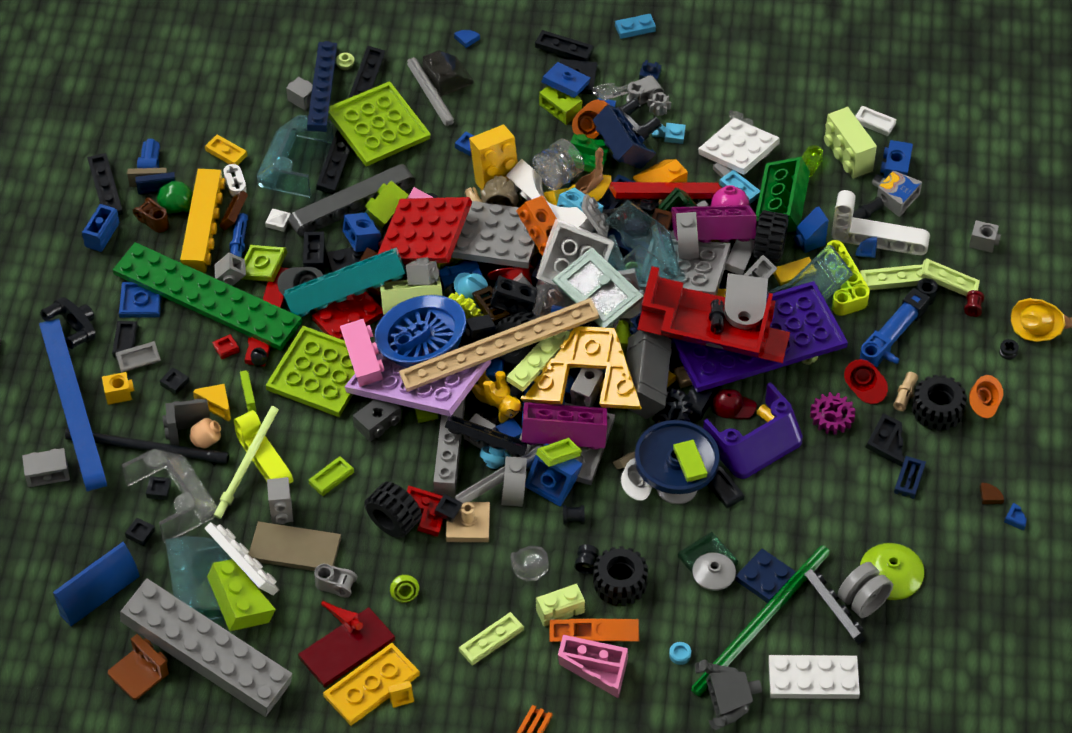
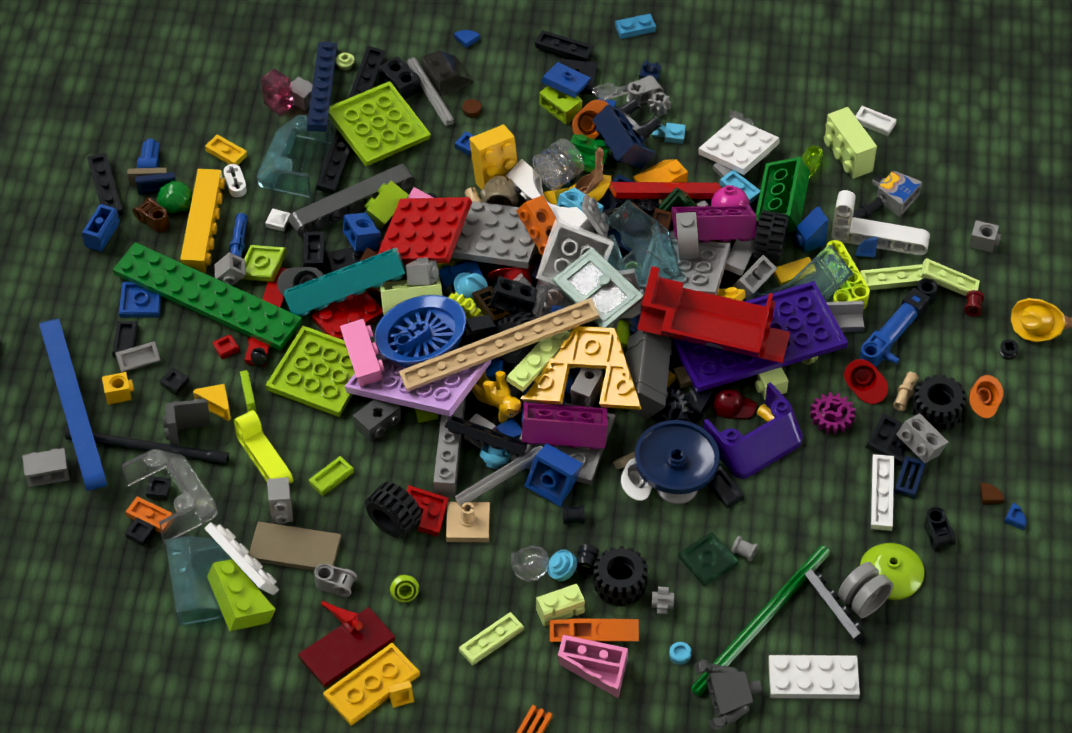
(76, 316): black connector -> none
(96, 584): blue slope -> none
(139, 669): dark orange bracket -> none
(147, 512): none -> orange plate
(205, 433): light nougat head -> none
(206, 647): light grey brick -> none
(227, 497): yellowish green bar -> none
(233, 210): reddish brown tile -> none
(277, 91): none -> clear pink brick
(400, 76): none -> black brick
(448, 508): black plate -> none
(471, 108): none -> reddish brown tile
(514, 481): light grey brick -> none
(558, 452): lime tile -> none
(562, 565): none -> medium azure plate
(662, 600): none -> light grey gear
(690, 460): lime tile -> none
(712, 578): light grey dish -> none
(717, 316): black pin -> none
(744, 548): none -> light grey bush
(746, 298): light grey tile -> none
(764, 575): dark blue plate -> none
(776, 377): none -> yellowish green brick
(848, 315): none -> light grey panel
(882, 492): none -> white plate
(897, 158): blue brick -> none
(922, 438): none -> light grey brick
(938, 531): none -> black piece

